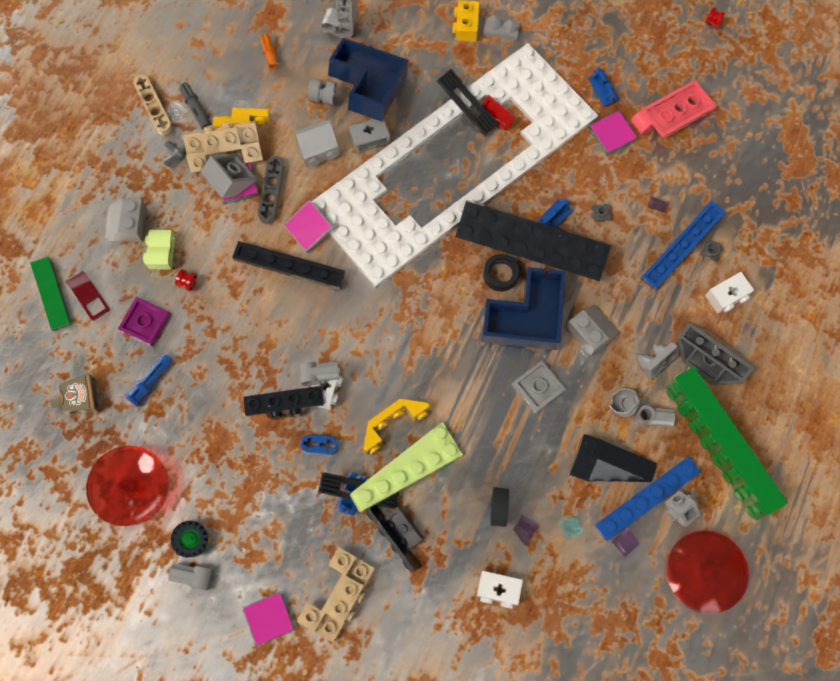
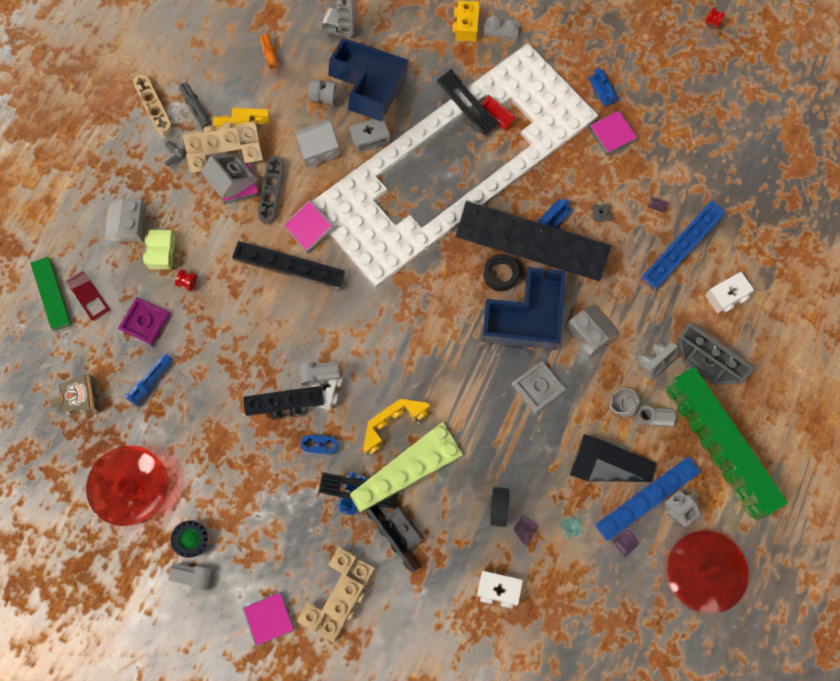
(666, 118): coral hinge -> none
(715, 247): dark grey plate -> none

